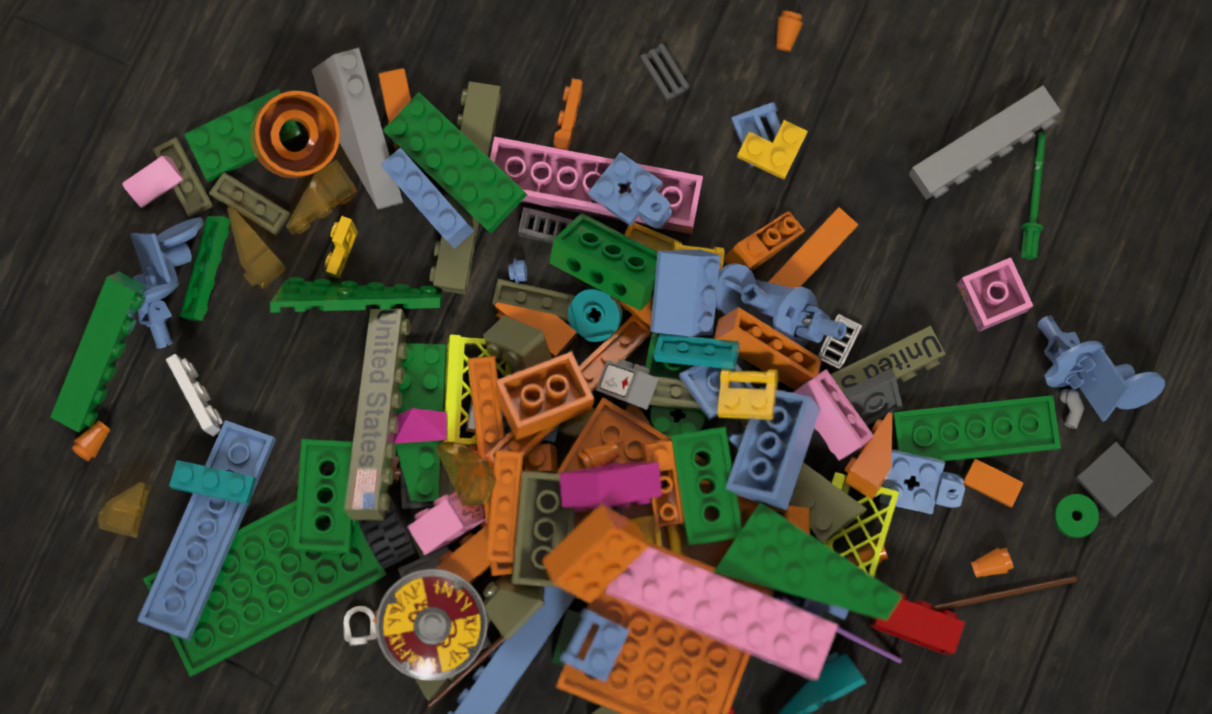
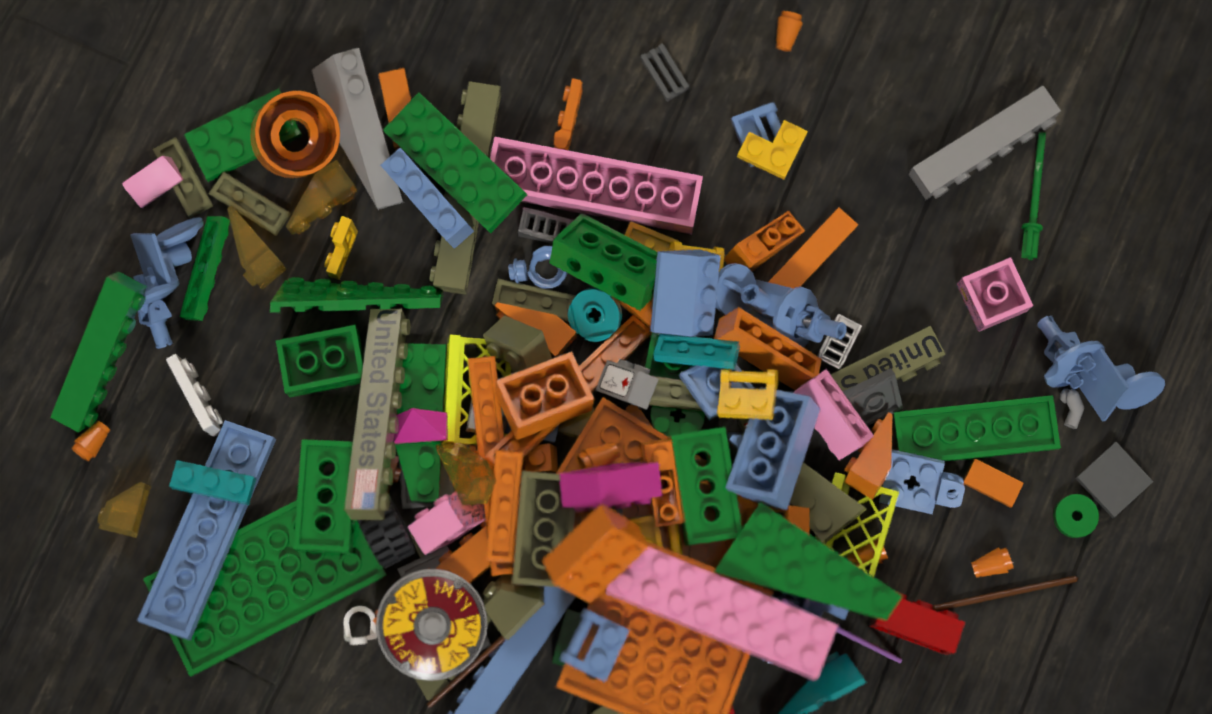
(321, 361): none -> green brick
(539, 255): none -> medium blue piece
(642, 199): medium blue plate -> none

